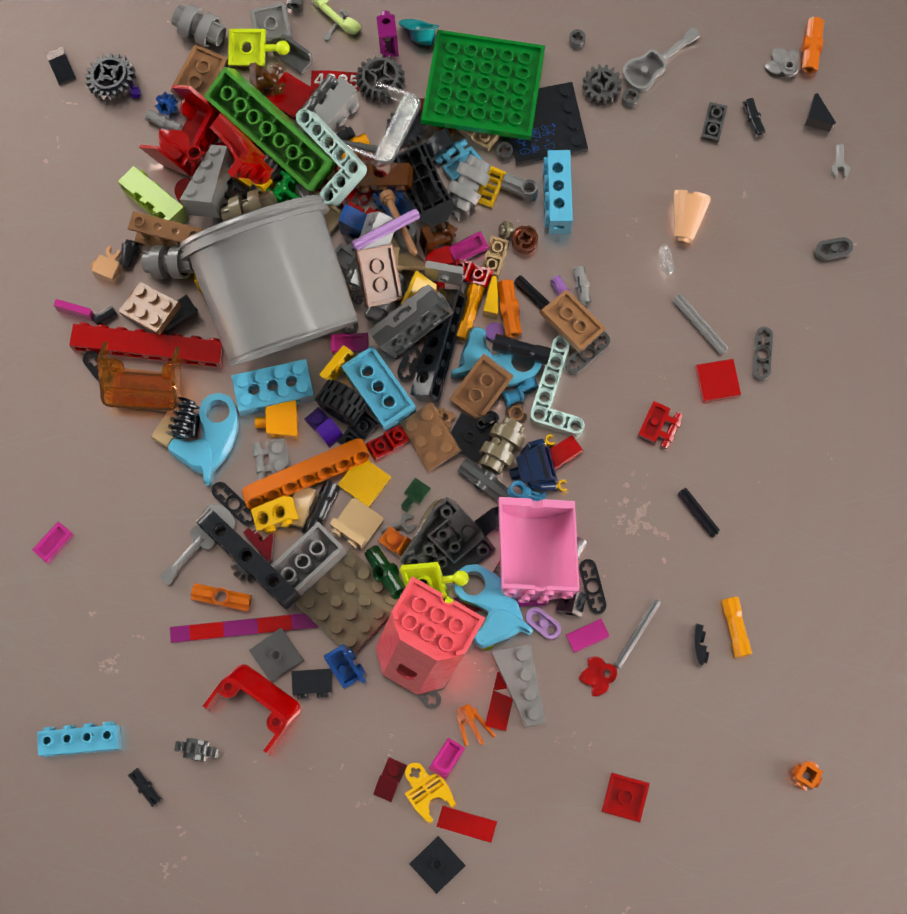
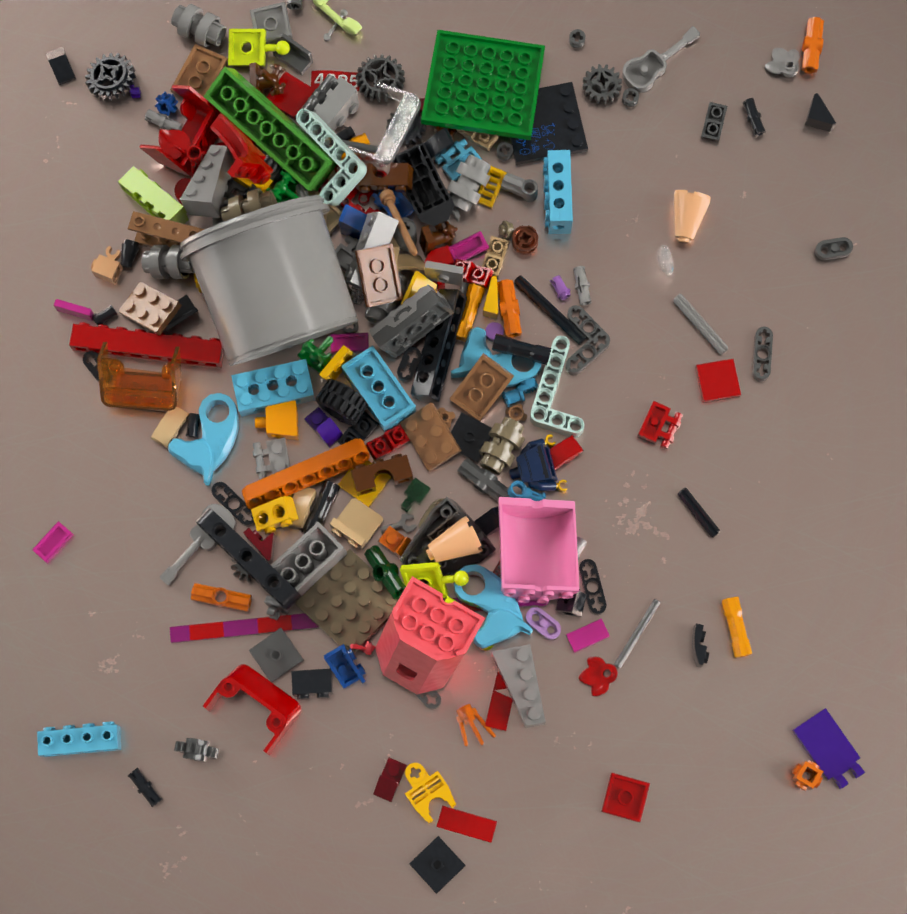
(183, 419): black piece -> none
(274, 608): none -> dark grey tile
(315, 356): none -> green piece
(367, 648): none -> coral hand
(385, 229): lavender axle -> none
(387, 29): magenta torso -> none
(397, 467): none -> reddish brown arch
(420, 31): teal piece -> none
(446, 758): dark pink tile -> none
(455, 542): none -> light nougat cone
(489, 419): black pin -> none
(572, 320): medium nougat plate -> none
(829, 747): none -> dark purple tile
(840, 163): light grey bar -> none

